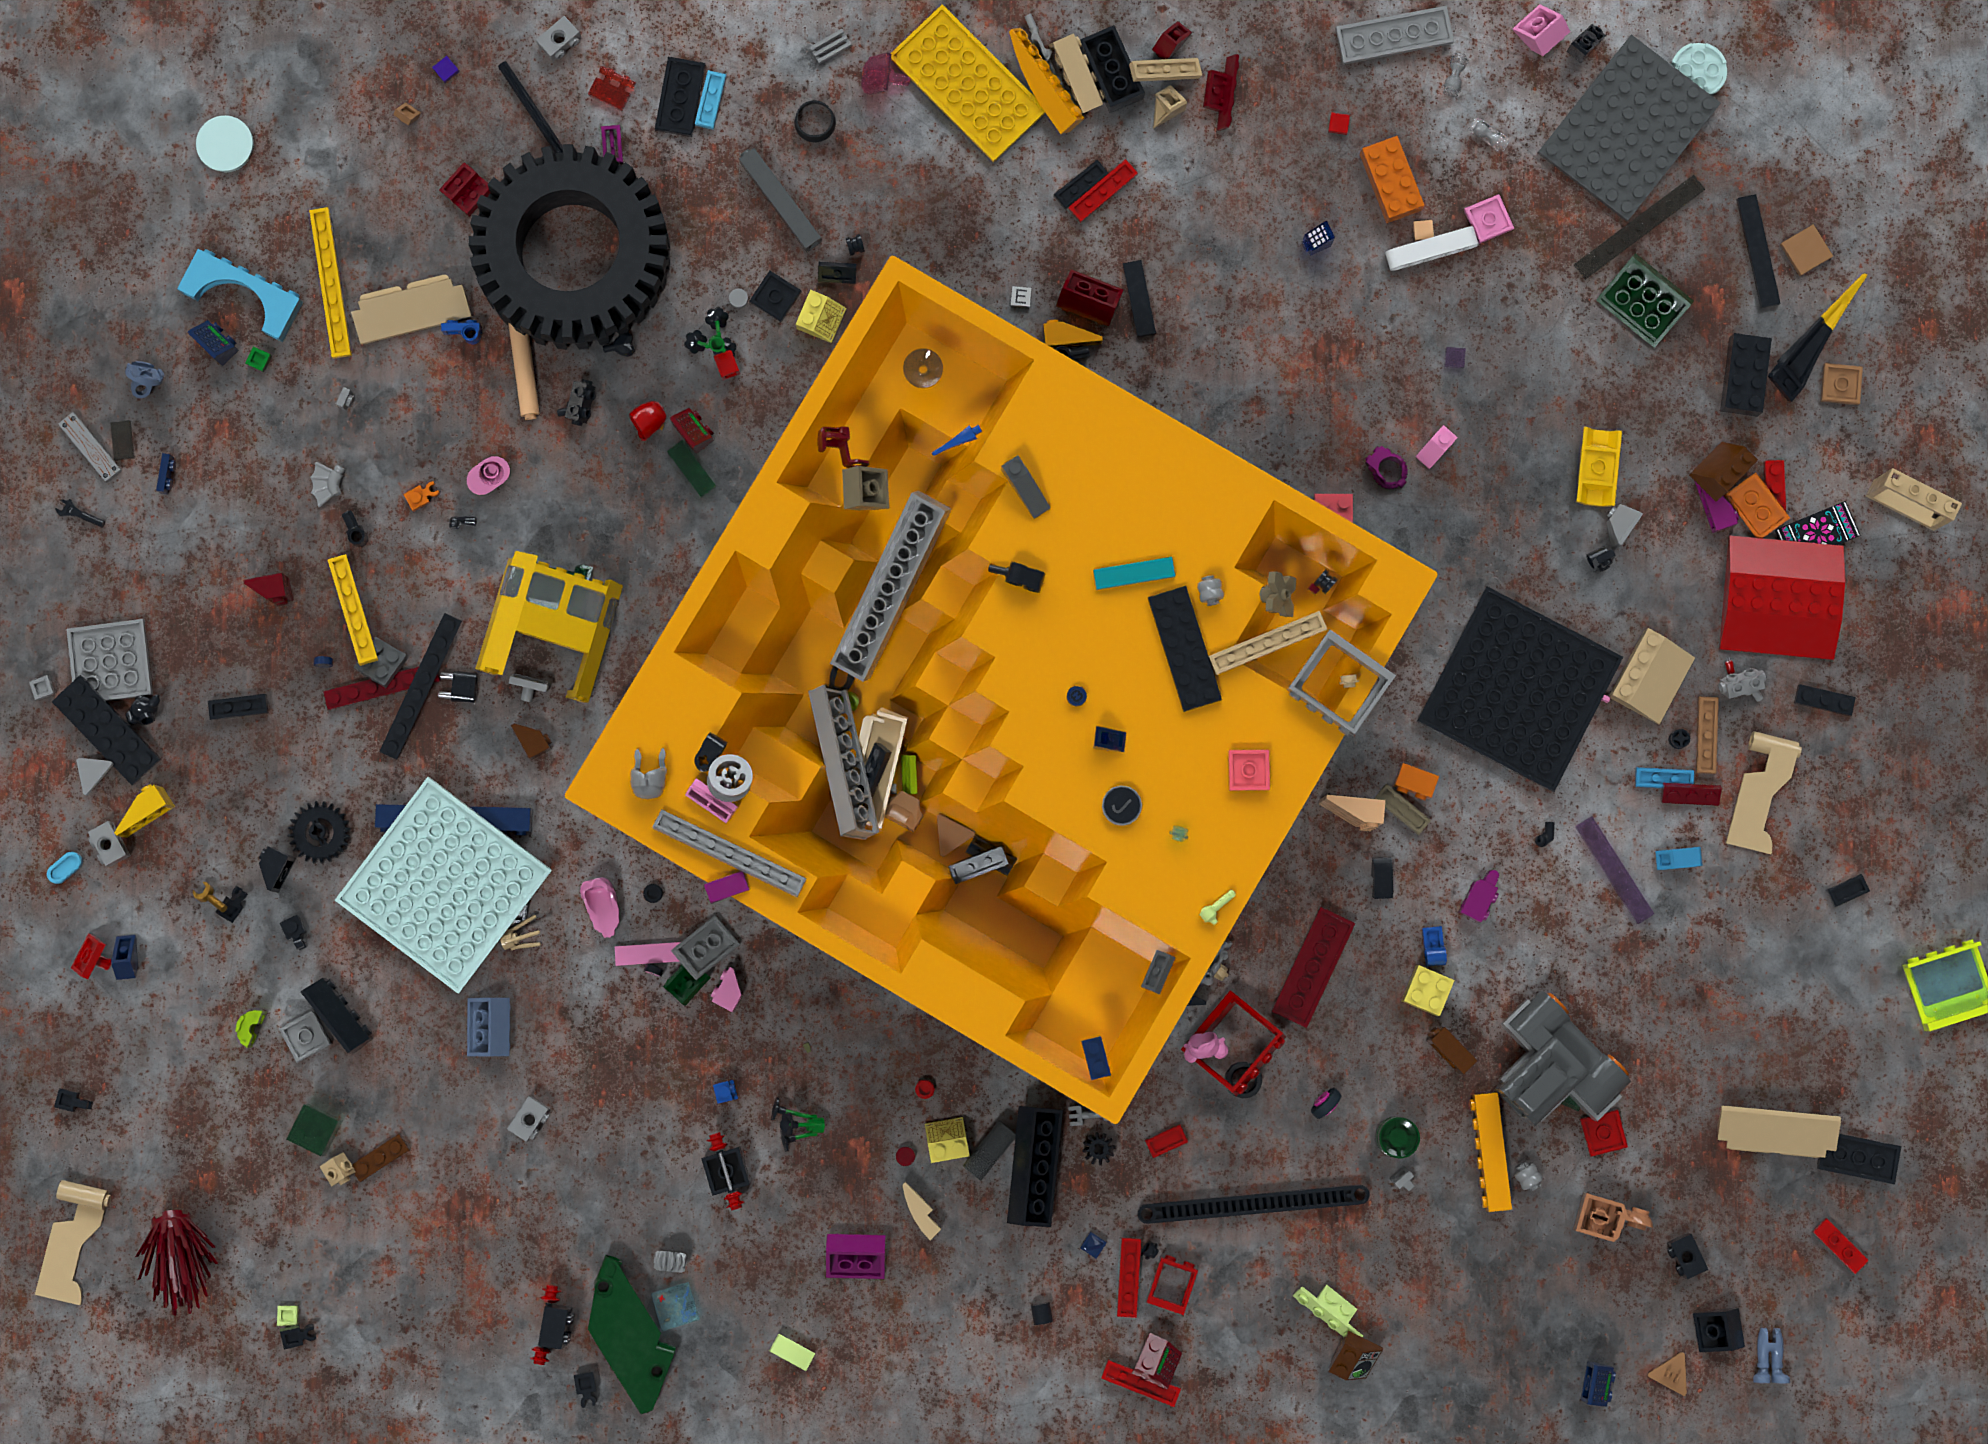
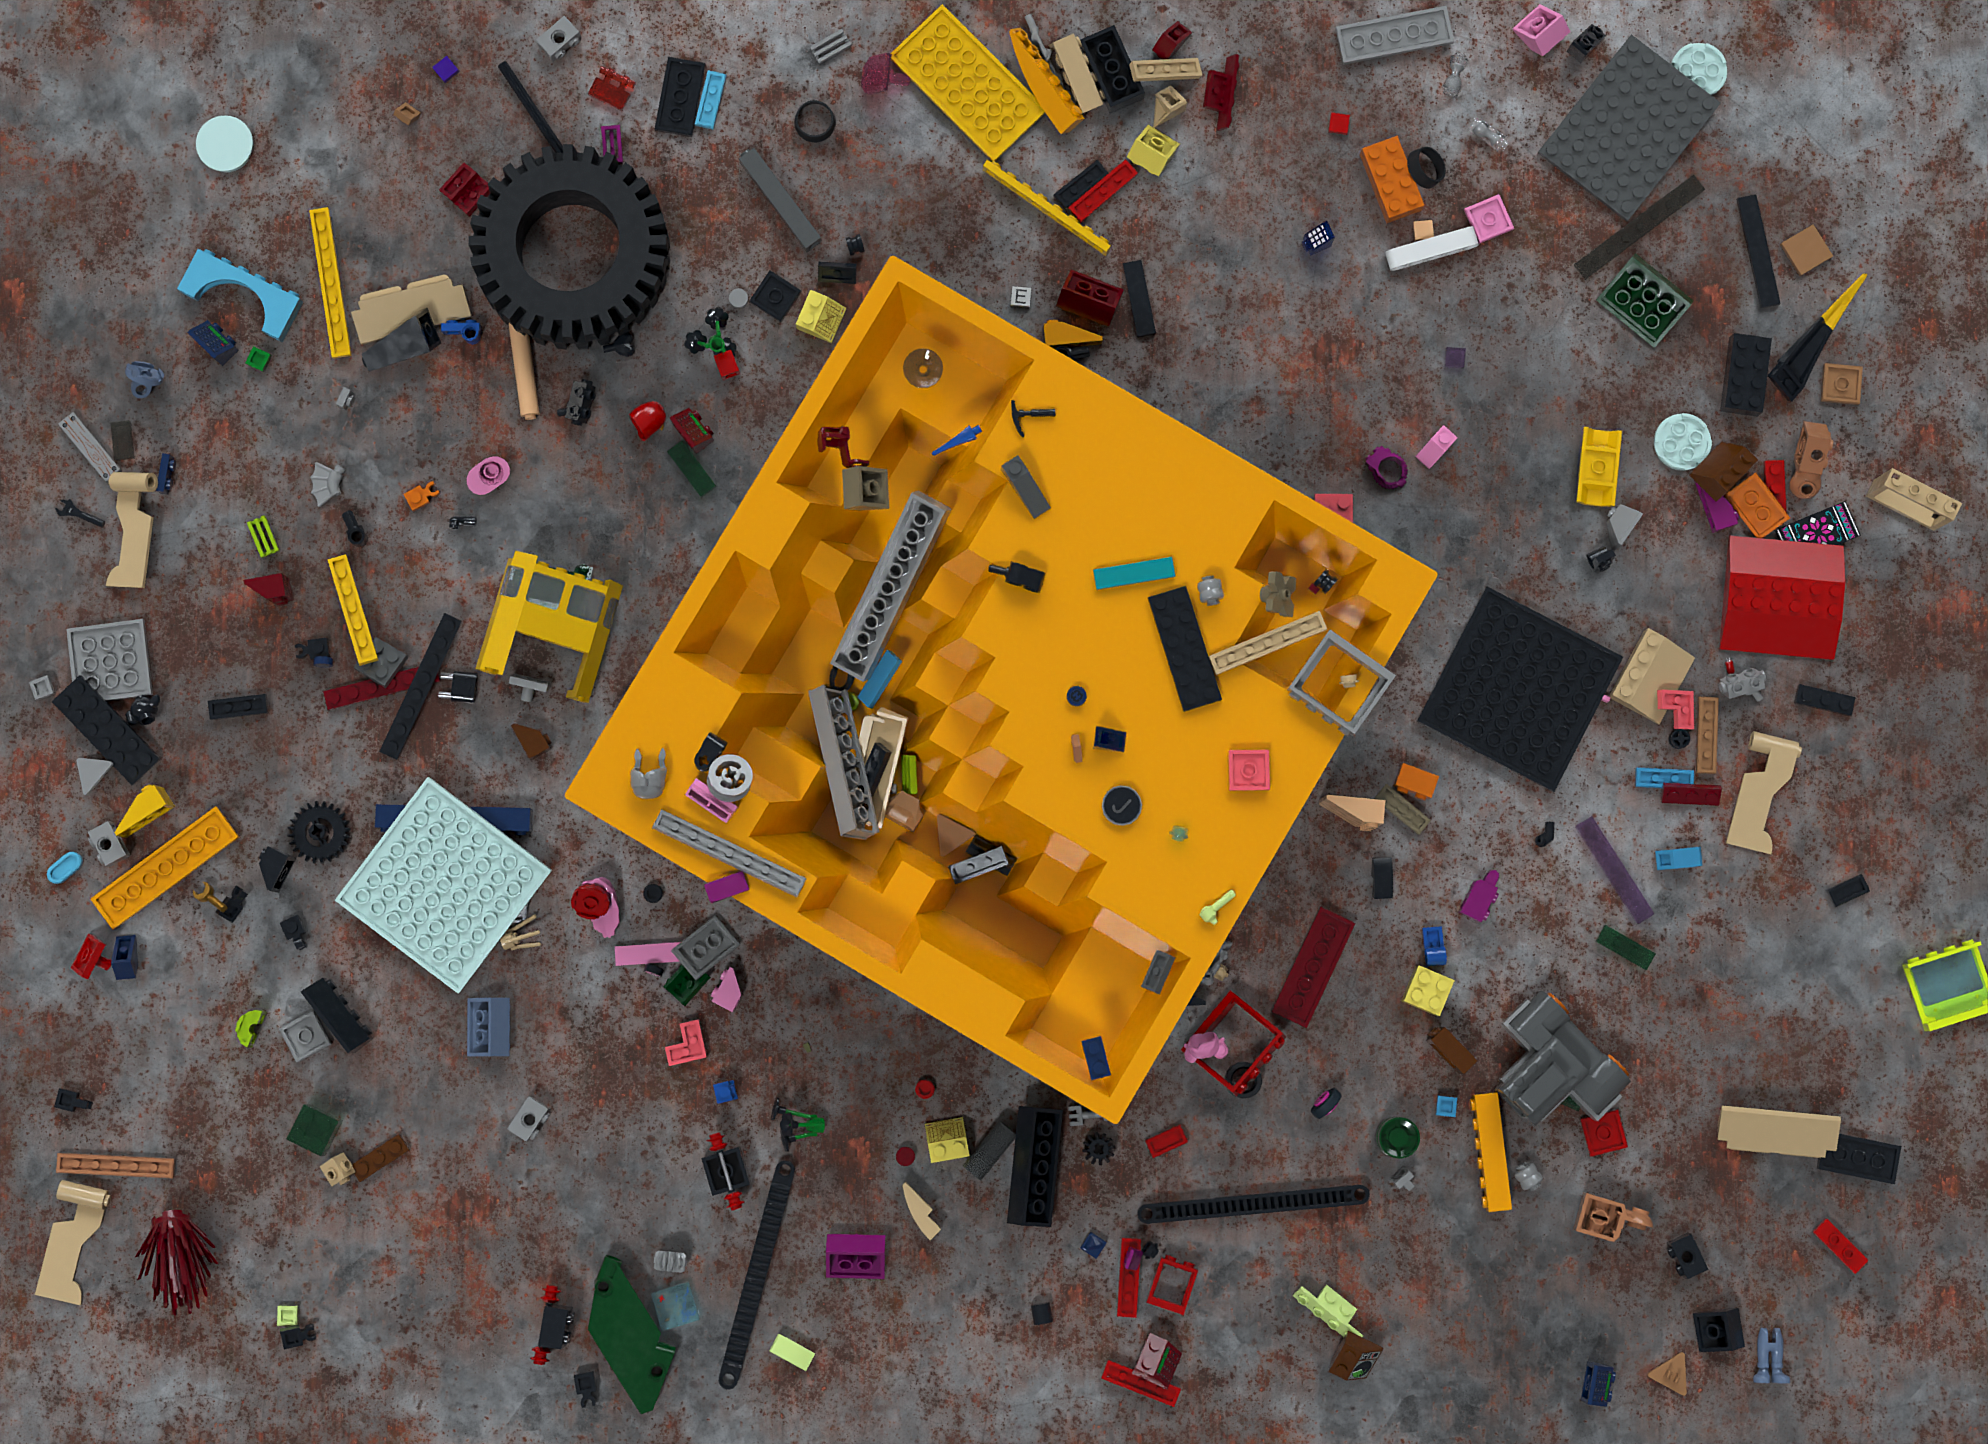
(115, 1165): none -> nougat tile
(136, 528): none -> tan door
(164, 868): none -> light orange plate
(257, 521): none -> lime tile
(315, 648): none -> black plate
(407, 341): none -> black slope
(590, 901): none -> red tile
(693, 1045): none -> coral plate
(756, 1274): none -> black gear
(880, 678): none -> dark azure tile
(1033, 413): none -> black piece
(1053, 211): none -> yellow plate
(1076, 748): none -> nougat tile
(1132, 1258): none -> magenta slope
(1153, 150): none -> light yellow slope
(1418, 174): none -> black tyre
(1446, 1106): none -> dark azure plate
(1625, 947): none -> clear green tile
(1682, 441): none -> light aqua tile
(1682, 705): none -> coral plate
(1810, 459): none -> nougat brick

